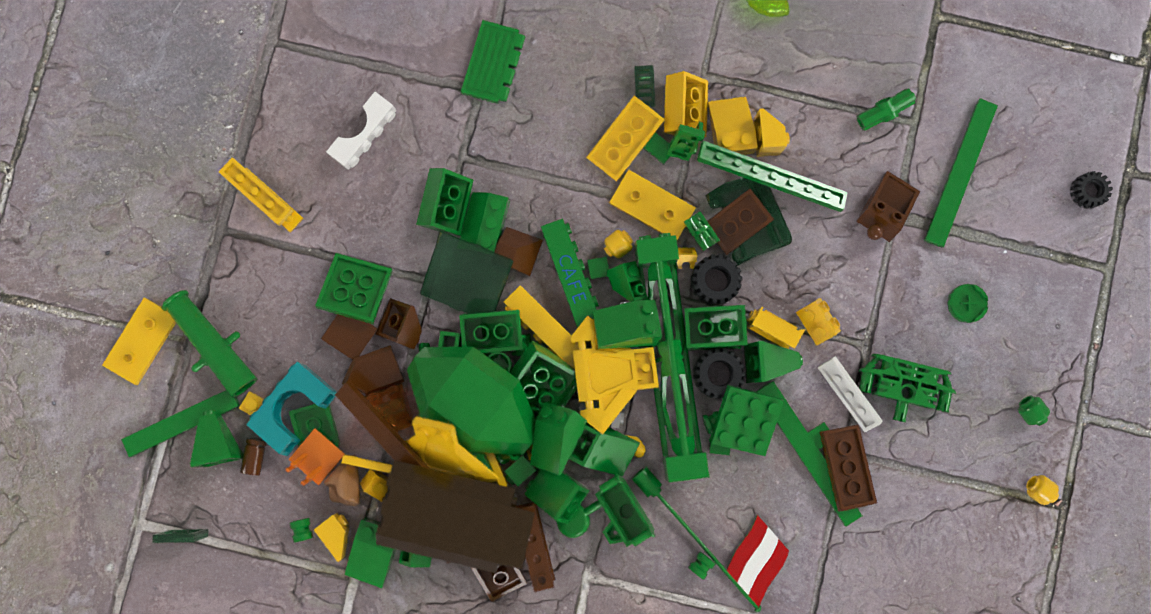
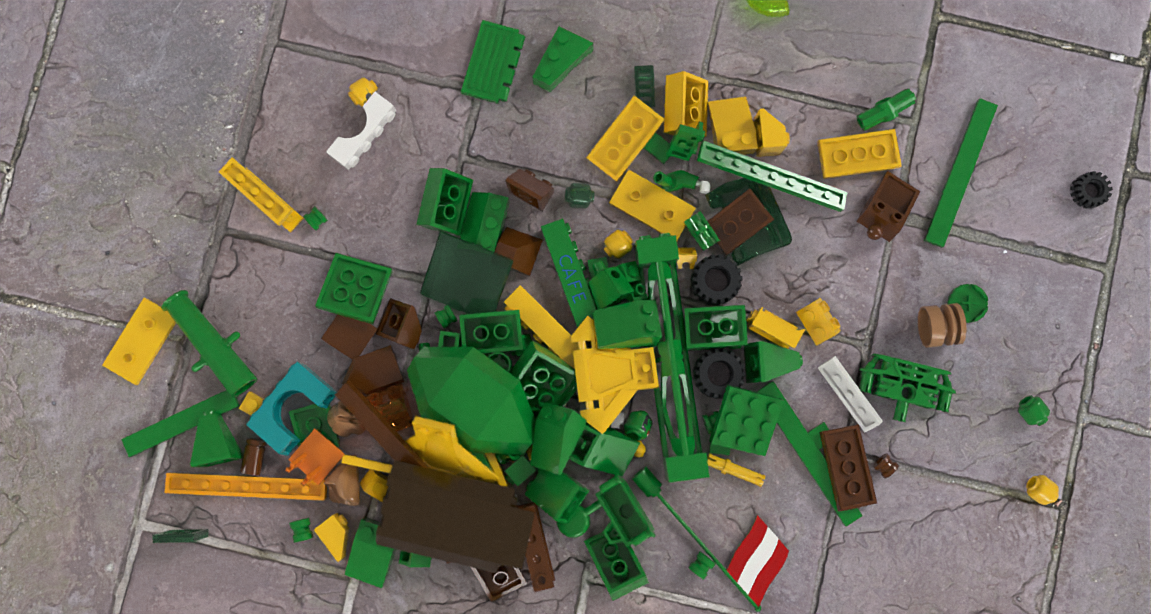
(243, 486): none -> light orange plate
(315, 218): none -> green wheel
(343, 421): none -> medium nougat hat
(361, 91): none -> yellow head
(446, 316): none -> green wheel
(530, 189): none -> reddish brown slope
(560, 58): none -> green wedge
(579, 195): none -> clear green head
(609, 286): none -> green torso
(616, 565): none -> green slope
(638, 425): none -> green head
(680, 179): none -> green arm
(727, 466): none -> yellow pin
(859, 153): none -> yellow plate
(885, 465): none -> reddish brown wheel
(942, 325): none -> medium nougat wheel

